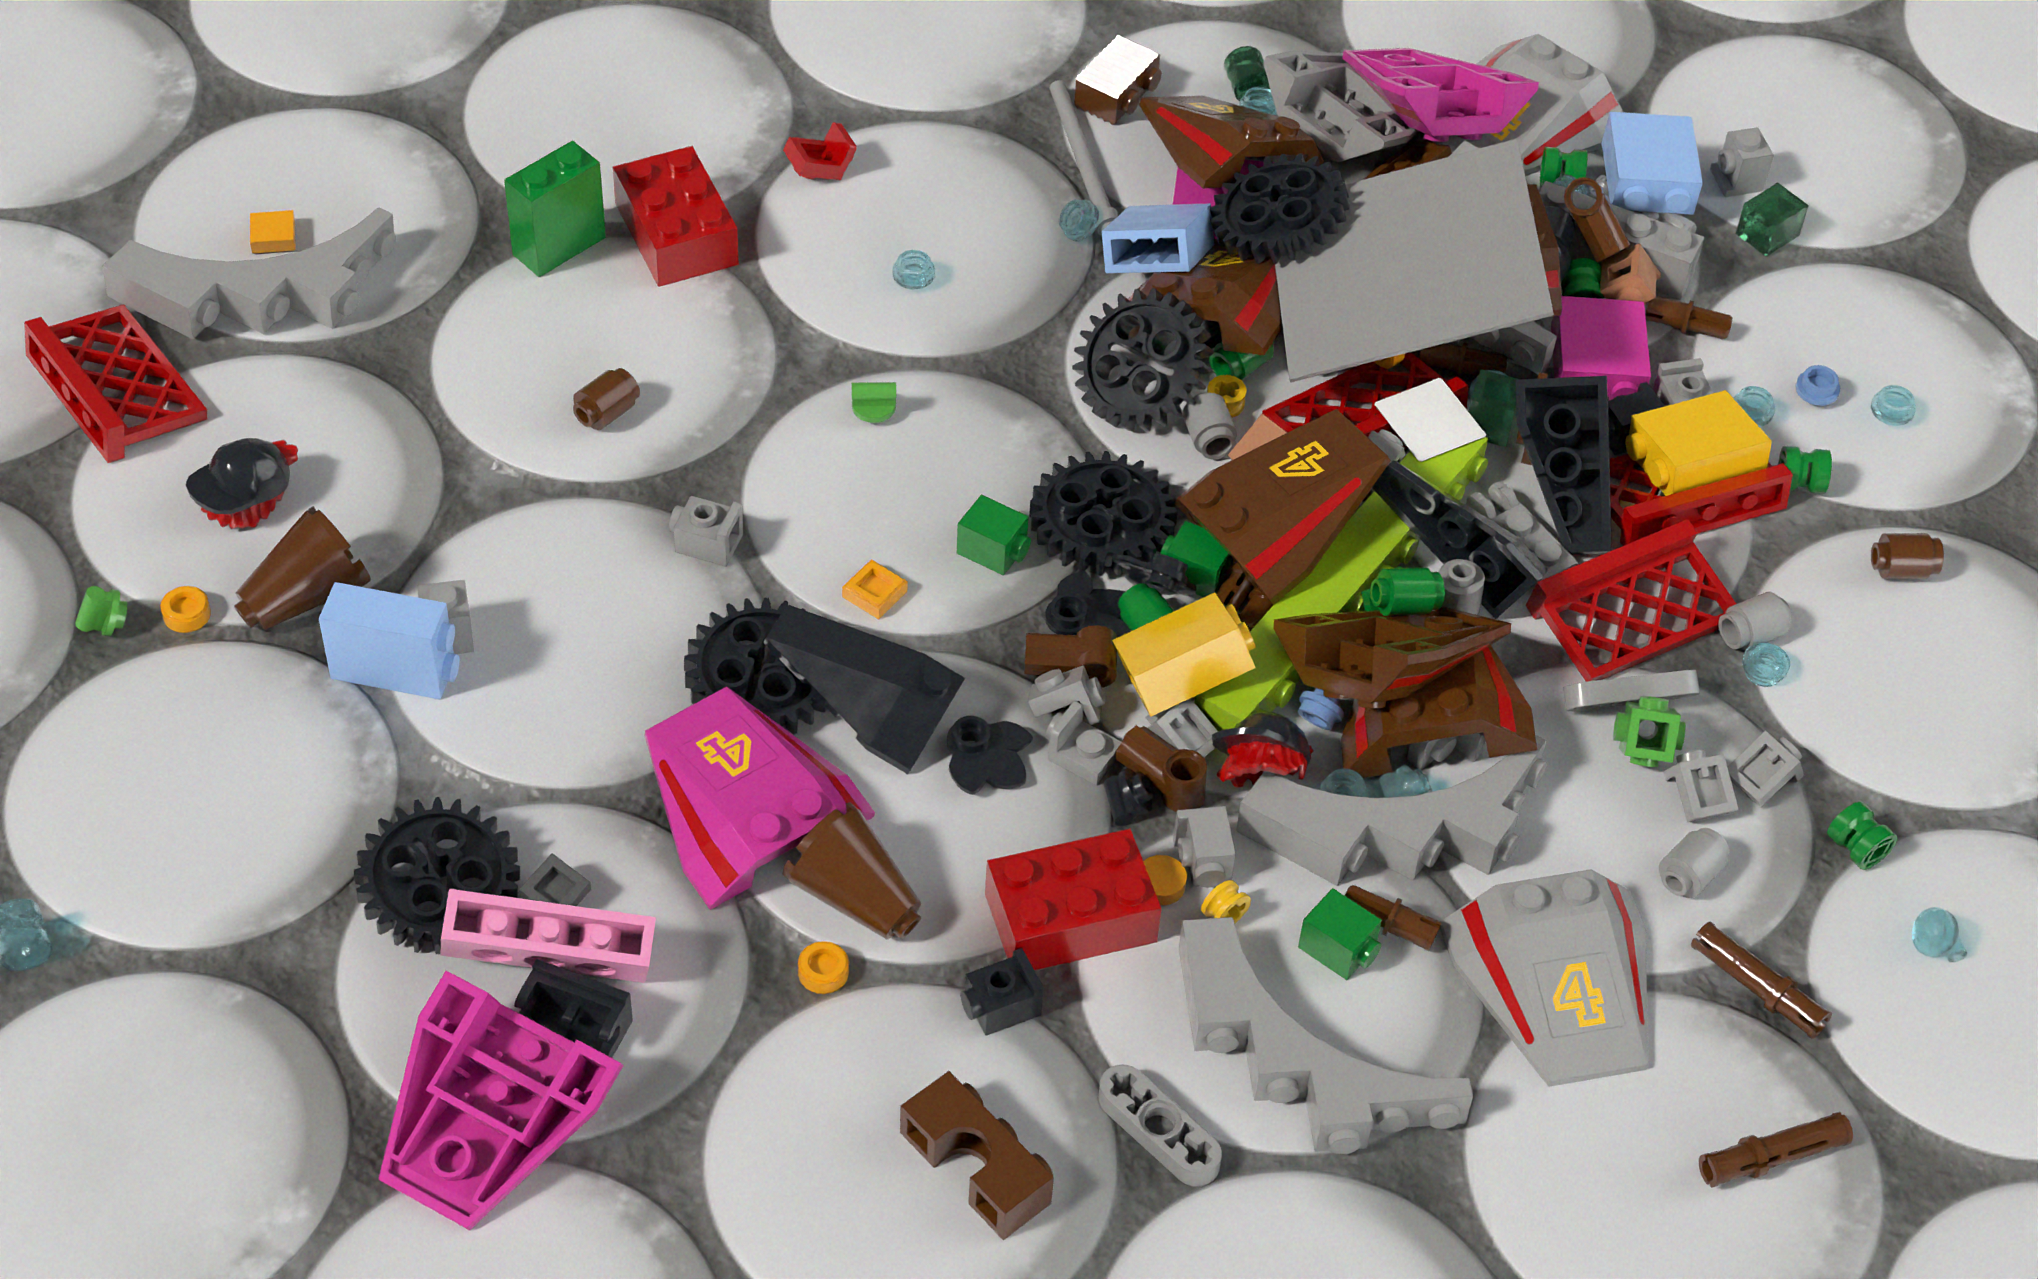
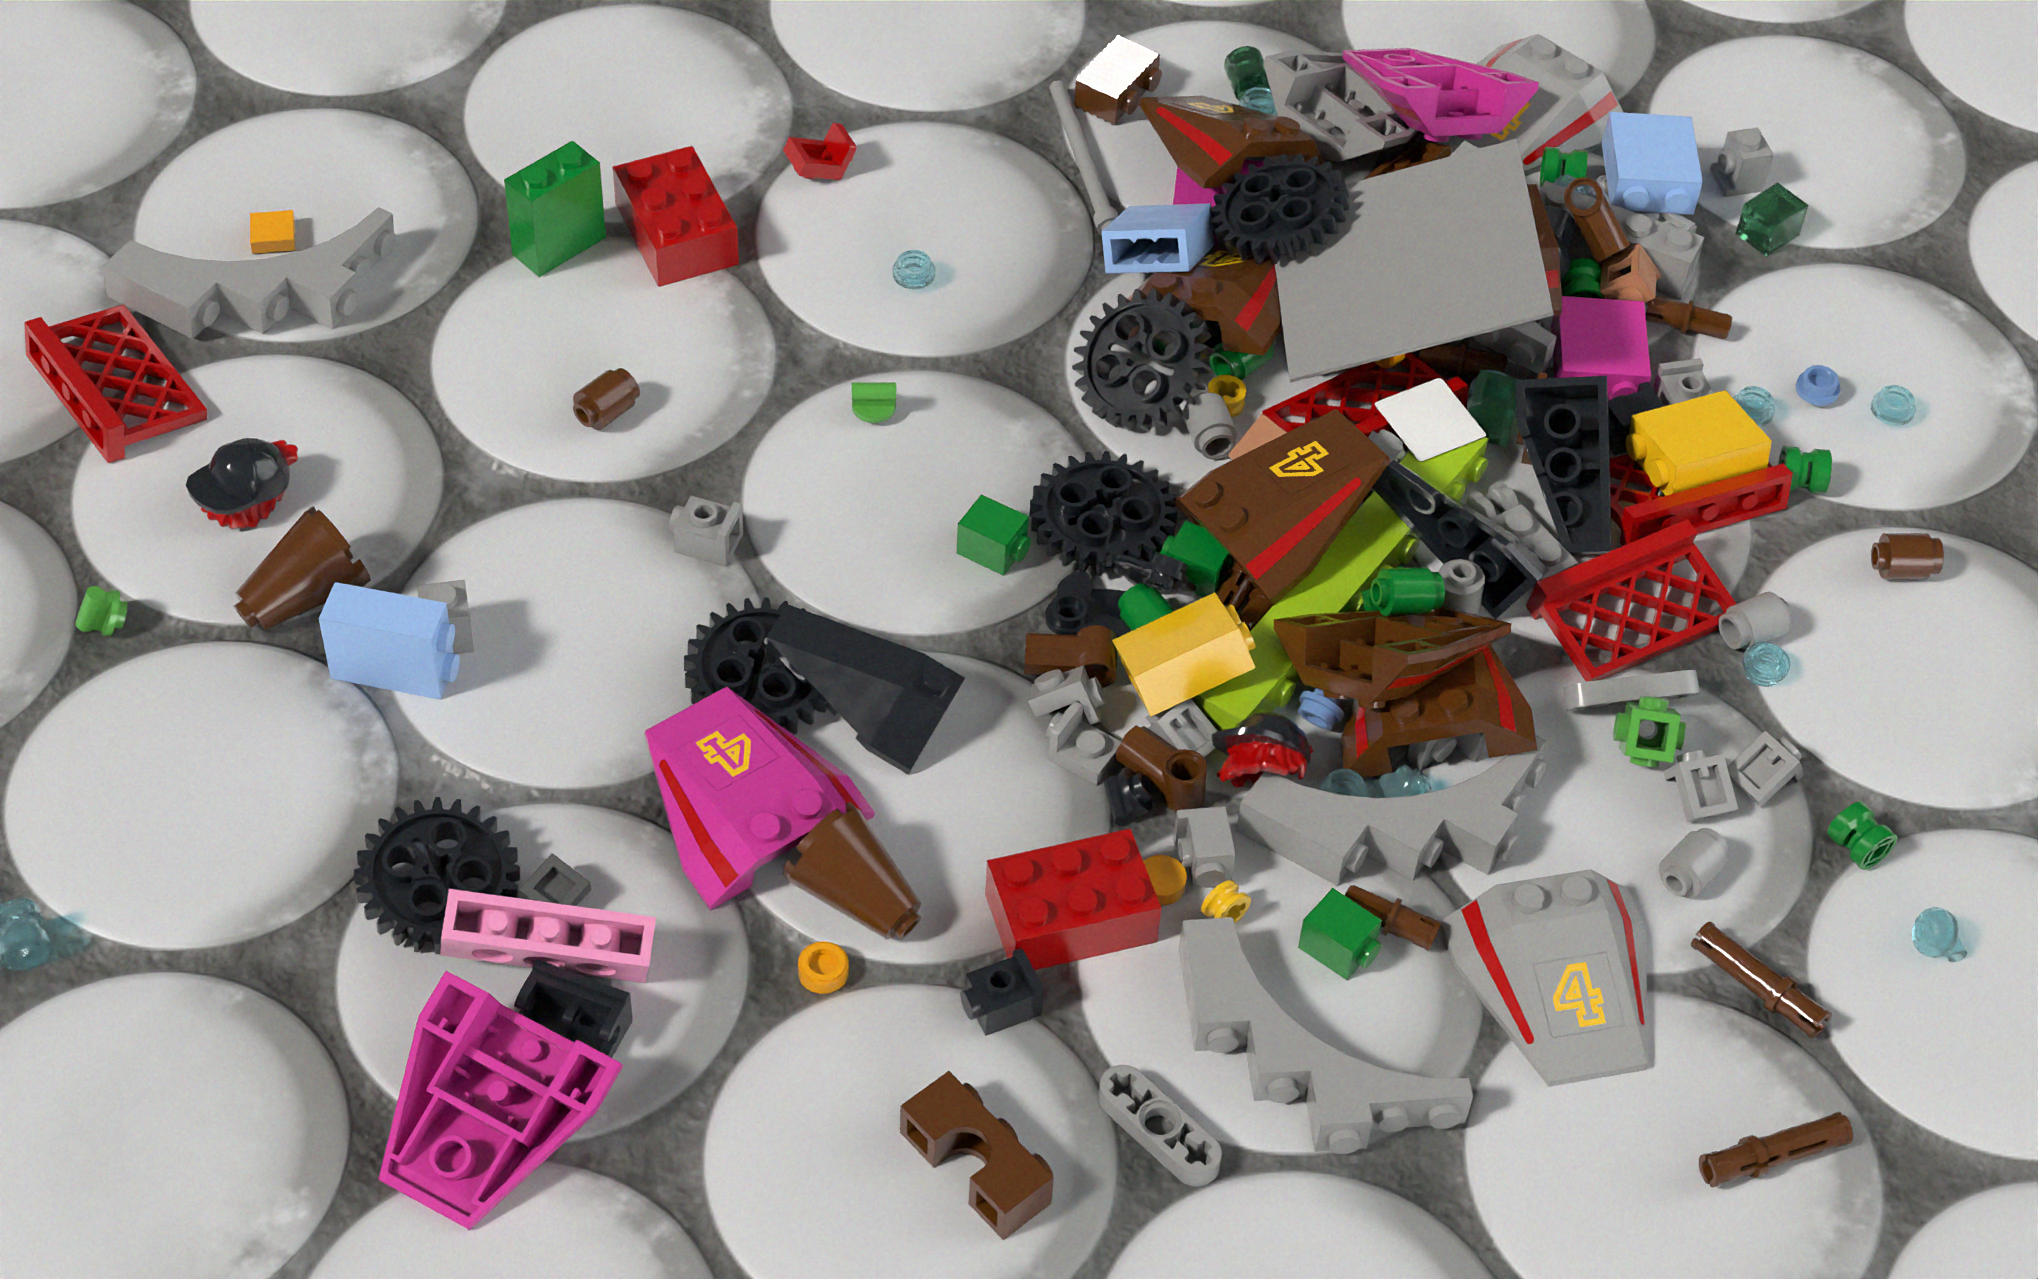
(185, 609): light orange tile -> none
(874, 589): light orange tile -> none
(990, 758): black plate -> none
(1079, 219): clear light blue plate -> none

